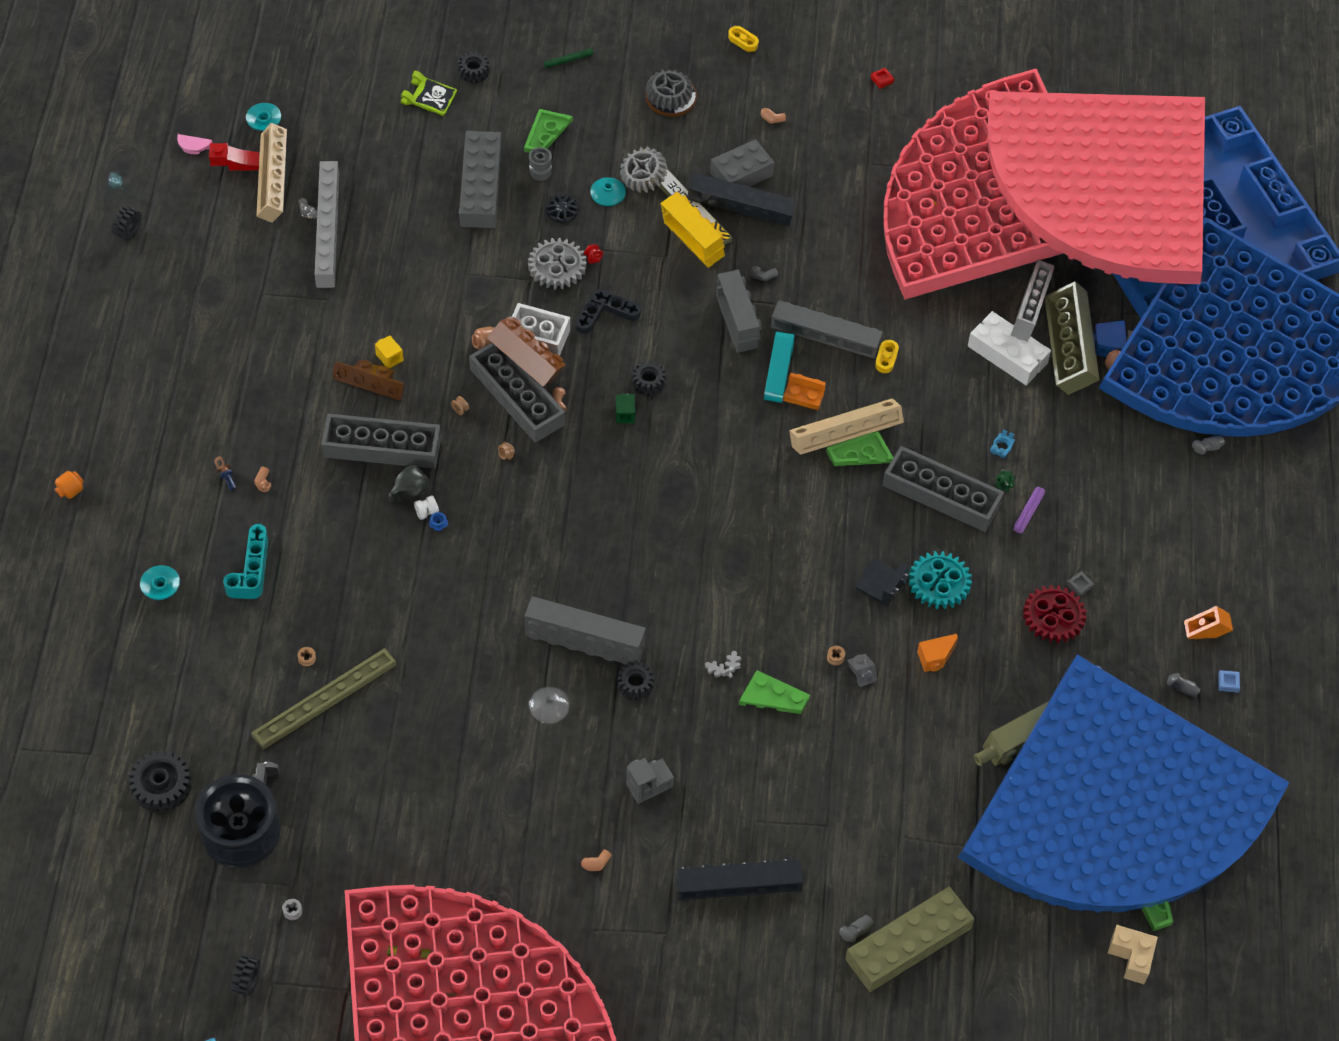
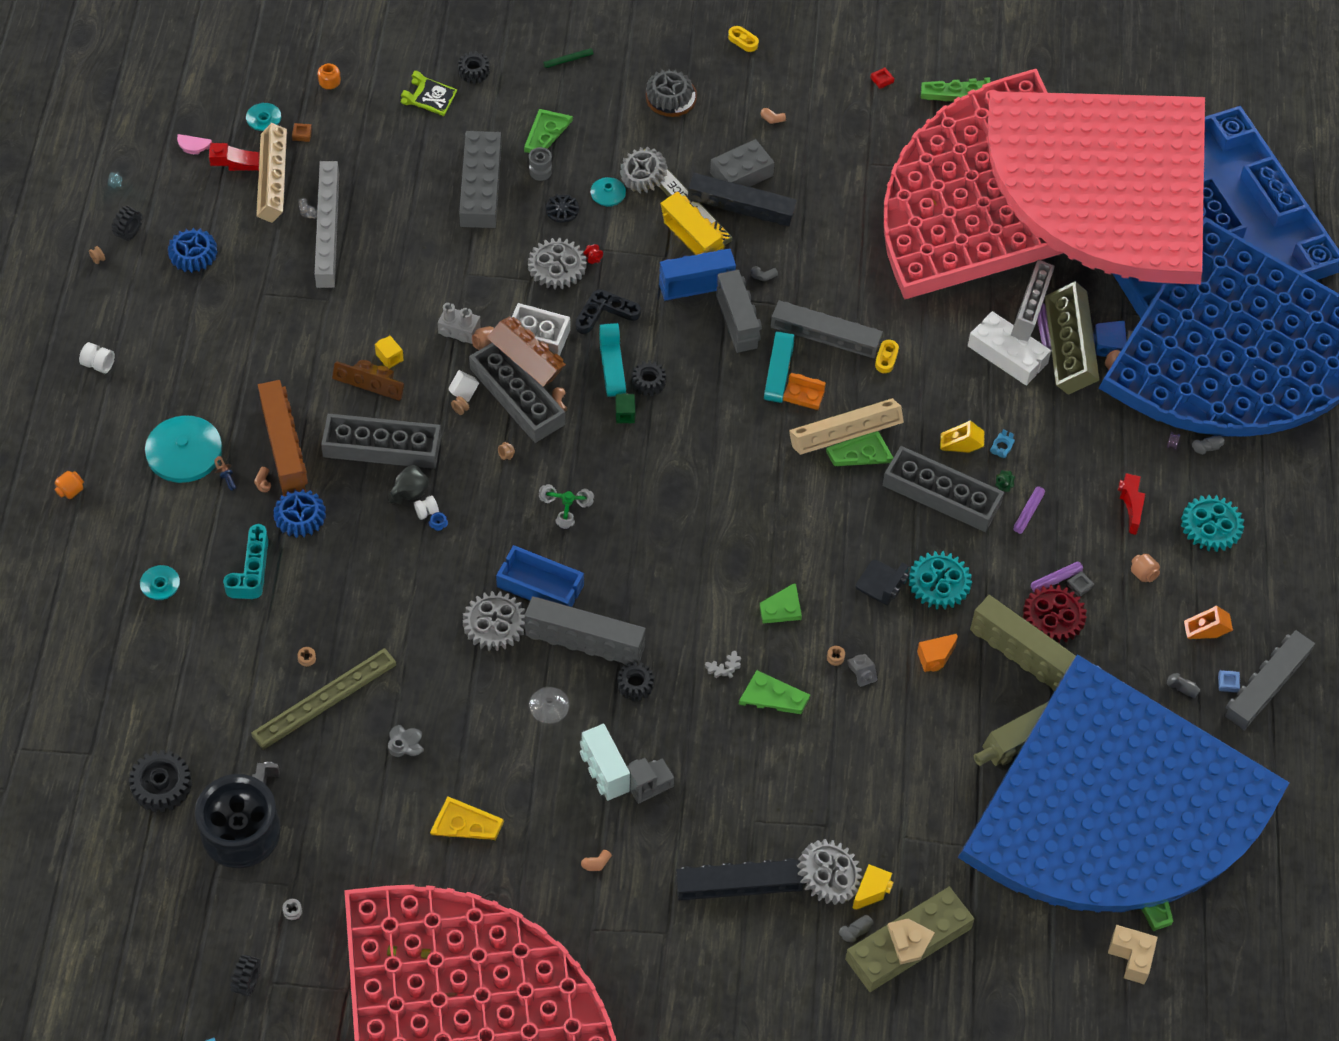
(96, 357): none -> white wheel
(97, 255): none -> medium nougat bush
(183, 449): none -> teal dish
(190, 245): none -> blue gear
(283, 437): none -> dark orange brick
(301, 132): none -> dark orange tile
(311, 511): none -> blue gear
(329, 76): none -> orange head
(404, 741): none -> dark grey plate
(458, 323): none -> light grey brick
(463, 385): none -> white panel
(465, 821): none -> yellow wing
(494, 621): none -> light grey gear
(539, 577): none -> blue piece
(565, 518): none -> light grey plant
(605, 762): none -> light aqua brick
(611, 359): none -> teal beam
(694, 273): none -> blue piece
(781, 606): none -> bright green wing
(829, 871): none -> light grey gear
(873, 887): none -> yellow slope
(909, 939): none -> tan plate
(949, 91): none -> bright green wing
(962, 438): none -> yellow slope
(1021, 641): none -> olive brick
(1043, 327): none -> medium lavender axle
(1057, 576): none -> medium lavender axle
(1133, 500): none -> red slope
(1145, 568): none -> nougat head
(1173, 440): none -> clear purple bush
(1212, 523): none -> teal gear
(1269, 680): none -> dark grey brick

